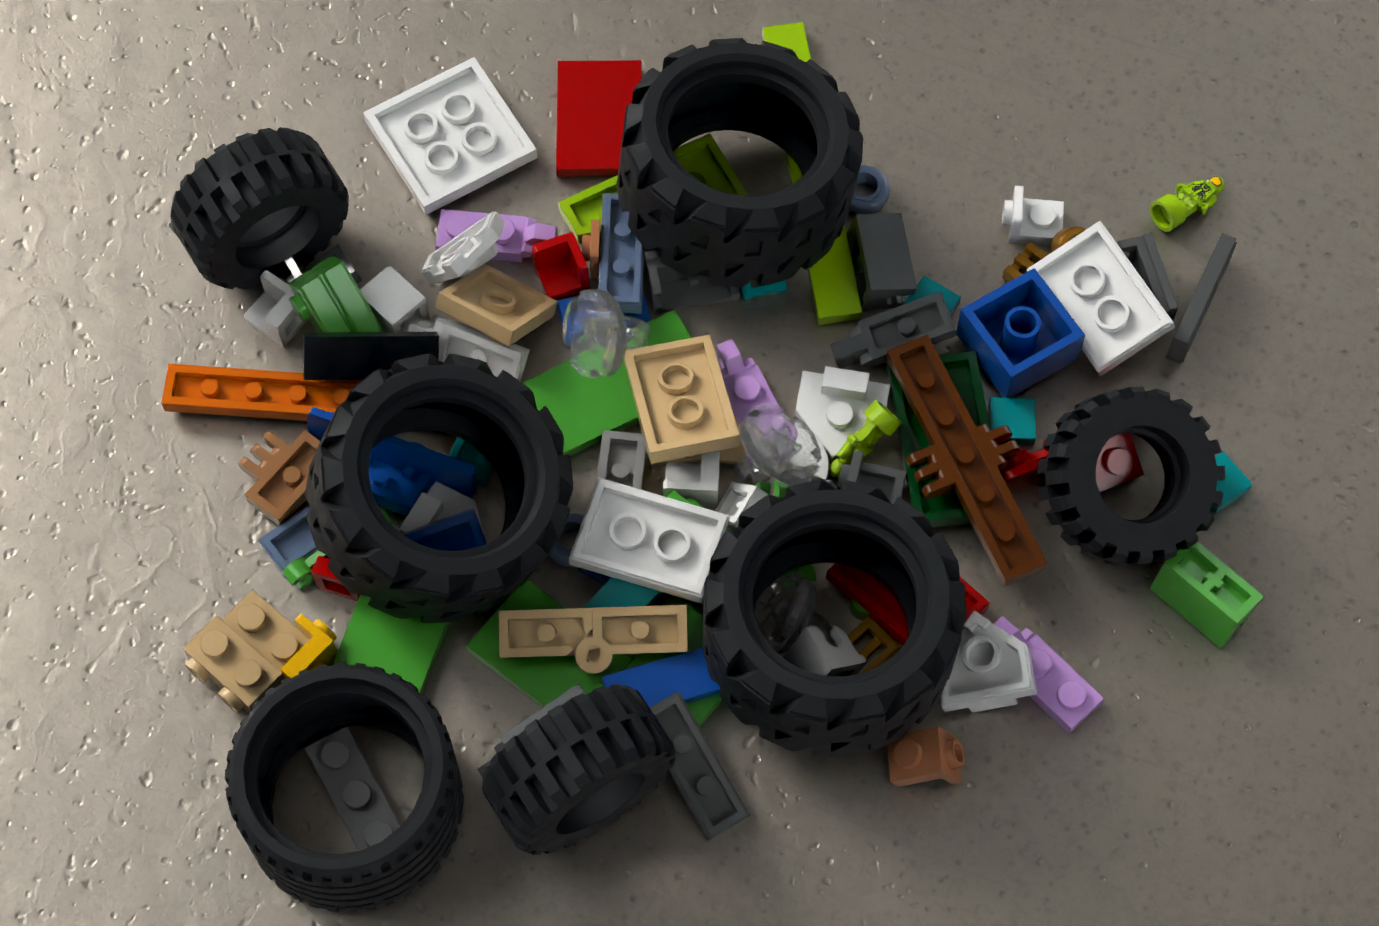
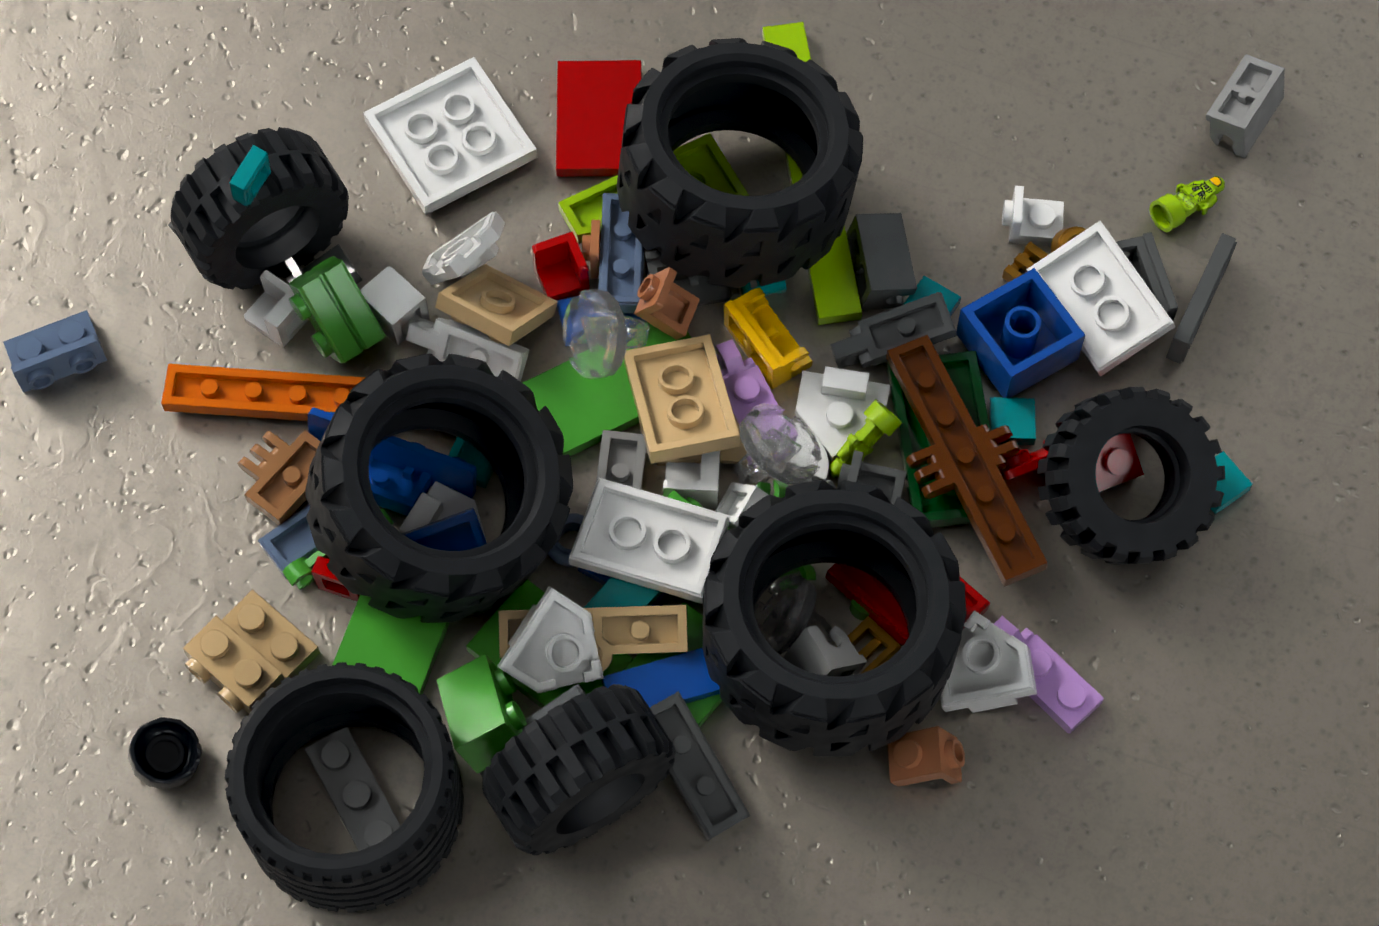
(55, 352): none -> sand blue bracket
(164, 753): none -> black hair
(250, 176): none -> teal tile
(316, 651): yellow bracket -> none
(360, 353): black tile -> none
(480, 710): none -> bright green brick
(515, 240): lavender hinge -> none
(553, 646): none -> white plate
(666, 303): none -> nougat bracket
(765, 338): none -> yellow hinge
(874, 202): sand blue piece -> none
(1206, 593): bright green hinge -> none
(1246, 103): none -> light grey hinge

